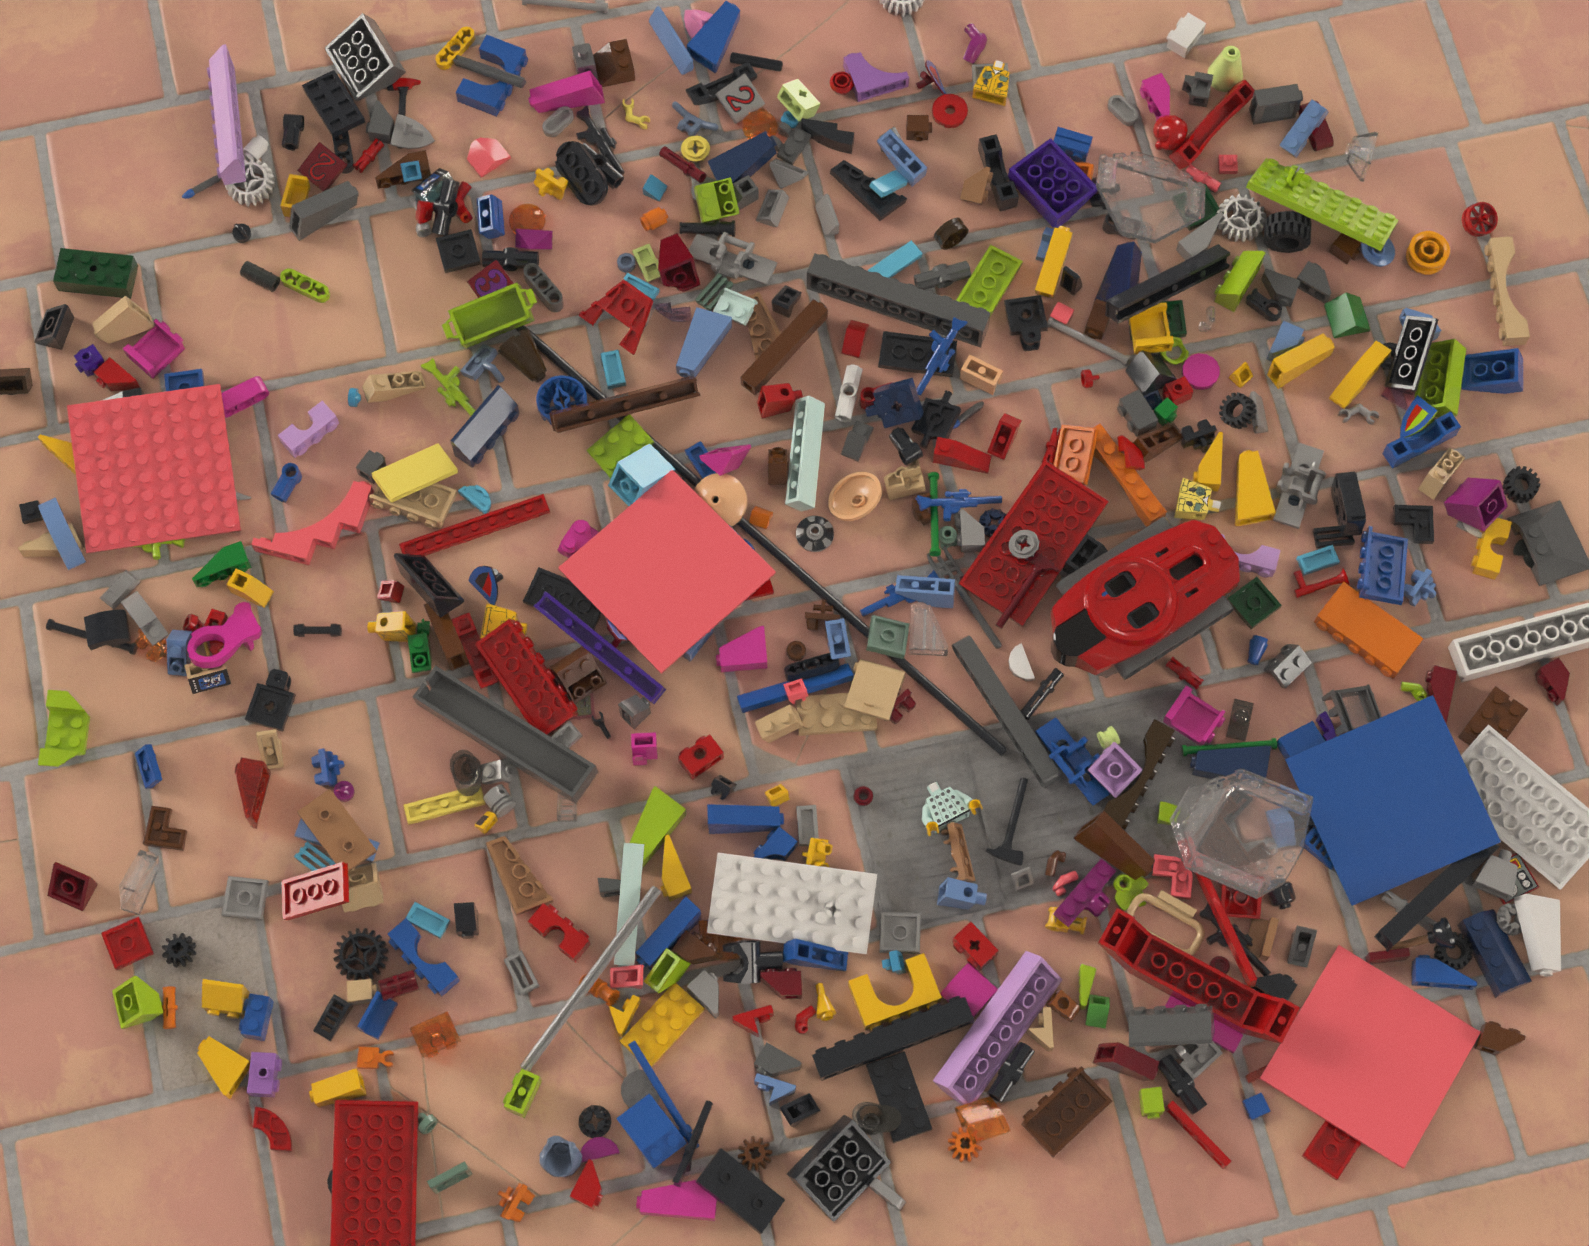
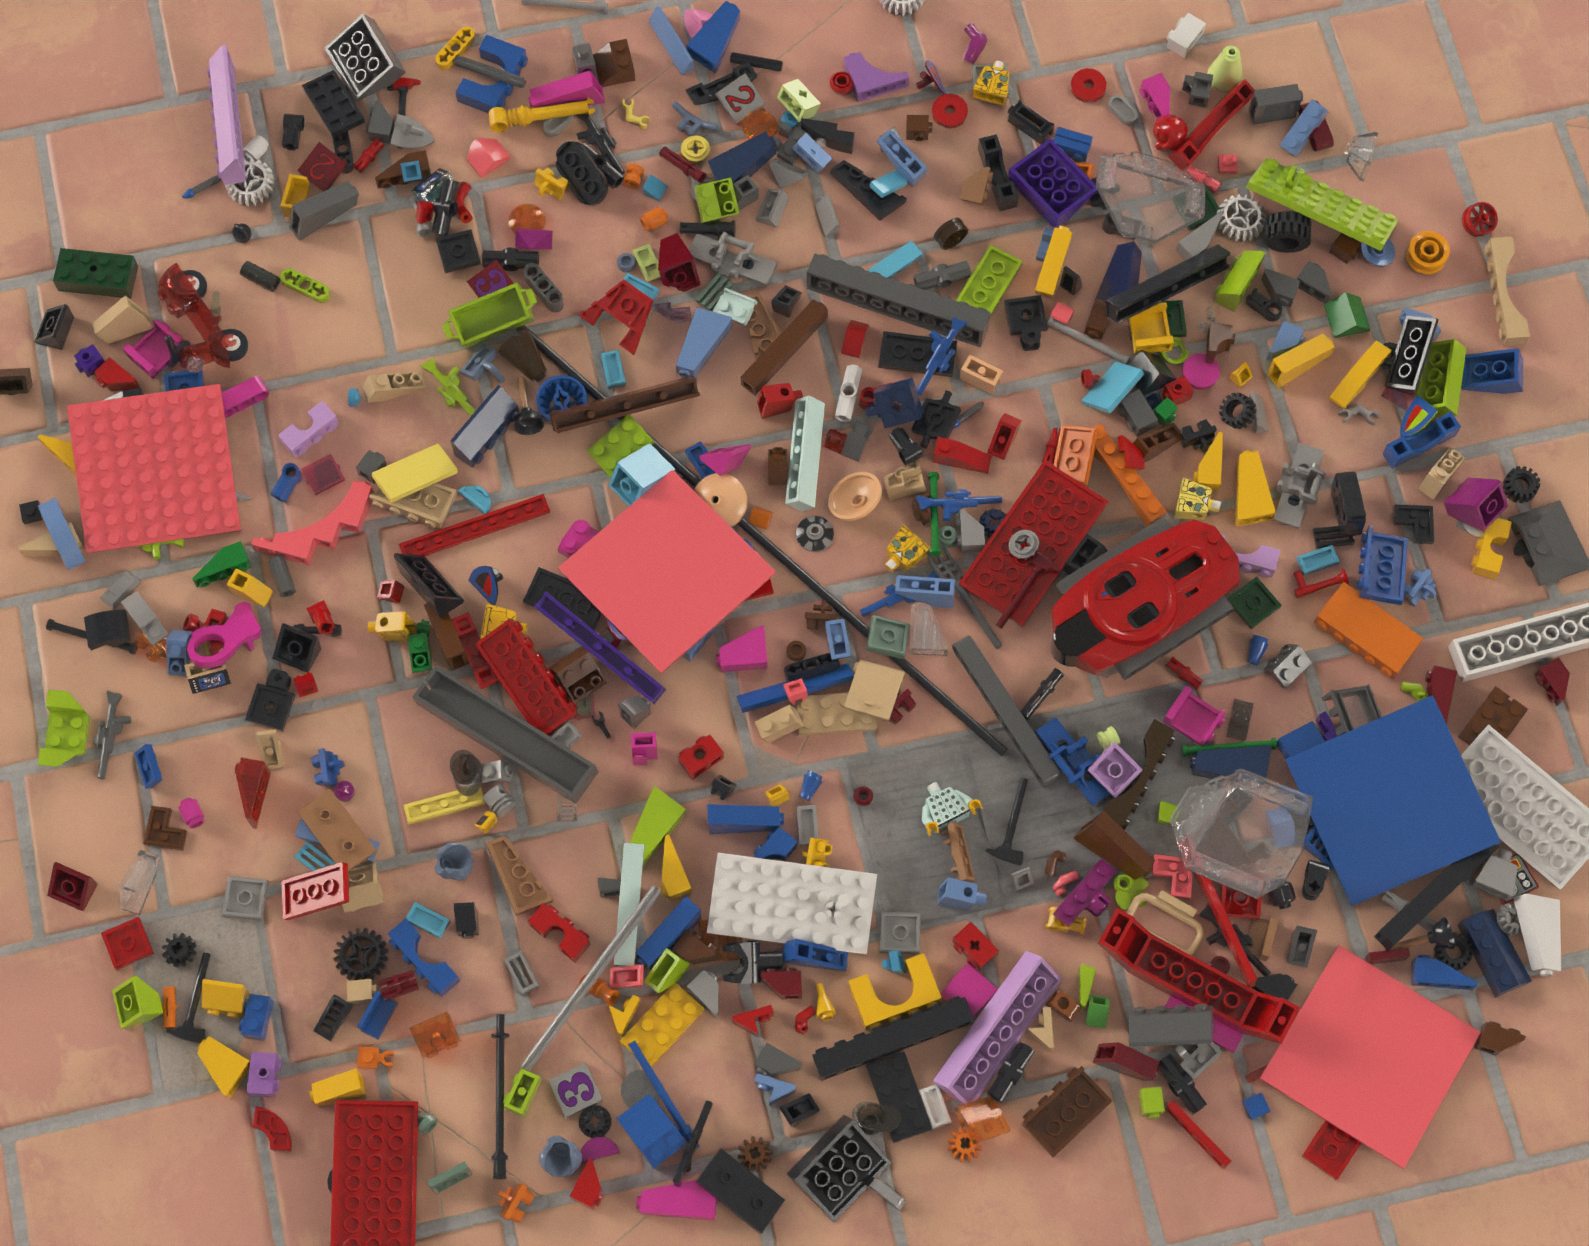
(106, 736): none -> dark grey piece
(184, 296): none -> clear red piece
(187, 1030): none -> black piece
(191, 812): none -> dark pink brick
(282, 576): none -> dark grey axle
(296, 648): none -> black slope
(305, 684): none -> red tile
(321, 617): none -> red piece
(323, 474): none -> clear pink piece
(454, 862): none -> sand blue hair
(490, 216): blue brick -> none
(499, 1157): none -> black bar
(501, 119): none -> yellow piece
(528, 421): none -> black piece
(575, 1090): none -> tile
(633, 176): none -> orange wheel
(810, 785): none -> blue cone
(812, 152): none -> light blue piece
(835, 440): none -> clear red tile
(905, 550): none -> yellow torso
(935, 1106): none -> white tile
(1019, 664): white tile -> none
(1026, 126): none -> black window
(1088, 76): none -> red tile
(1112, 387): none -> medium azure tile
(1218, 340): none -> reddish brown arch
(1314, 876): none -> black piece

